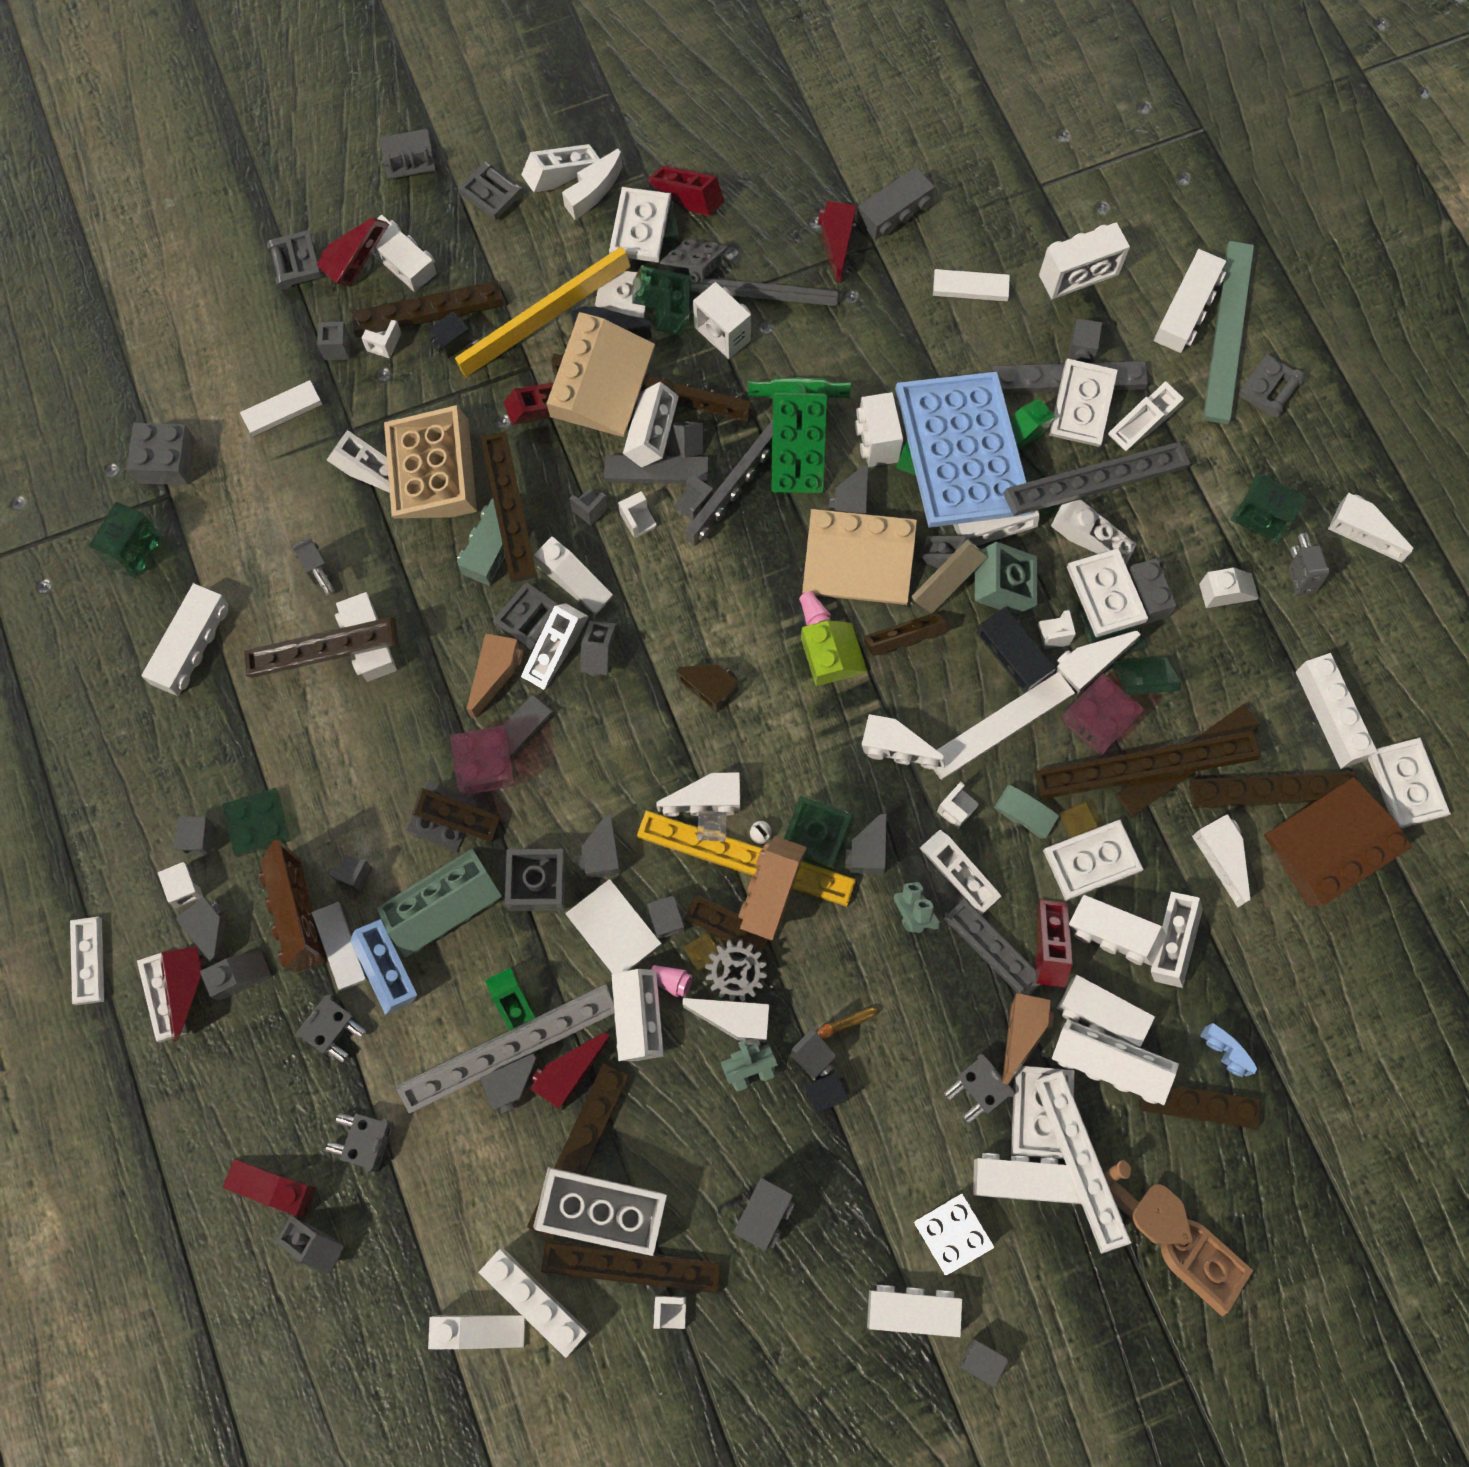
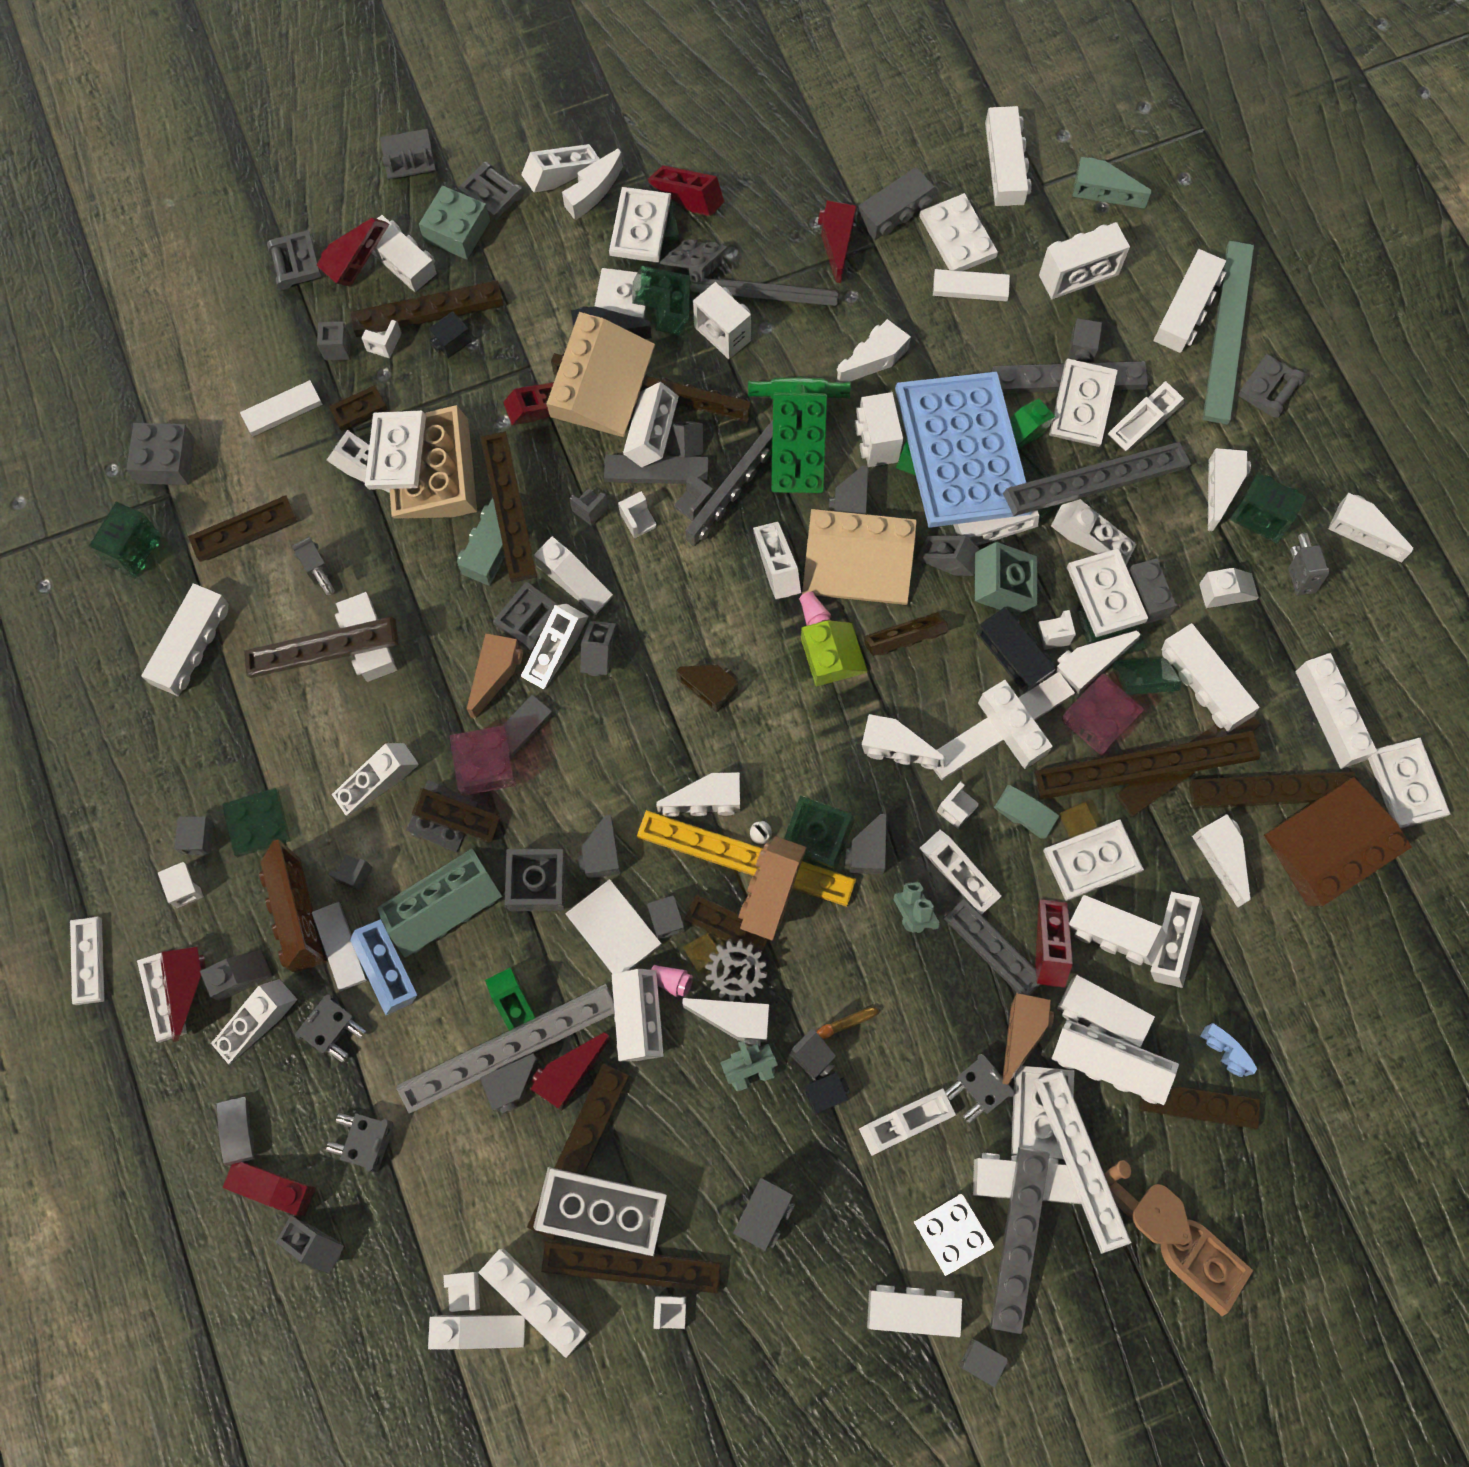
(206, 927): dark grey slope -> none
(235, 1131): none -> flat silver slope
(242, 528): none -> dark brown plate
(254, 1019): none -> white slope
(358, 408): none -> dark brown plate
(375, 777): none -> white slope
(395, 450): none -> white plate
(454, 222): none -> sand green brick
(463, 1291): none -> white panel
(543, 312): yellow tile -> none
(711, 826): clear plate -> none
(777, 560): none -> white slope
(879, 352): none -> white slope
(907, 1122): none -> white slope
(949, 576): dark tan tile -> none
(958, 233): none -> white plate
(1007, 156): none -> white brick
(1014, 724): none -> white brick
(1019, 1240): none -> flat silver plate
(1106, 183): none -> sand green slope
(1209, 678): none -> white brick
(1225, 477): none -> white slope

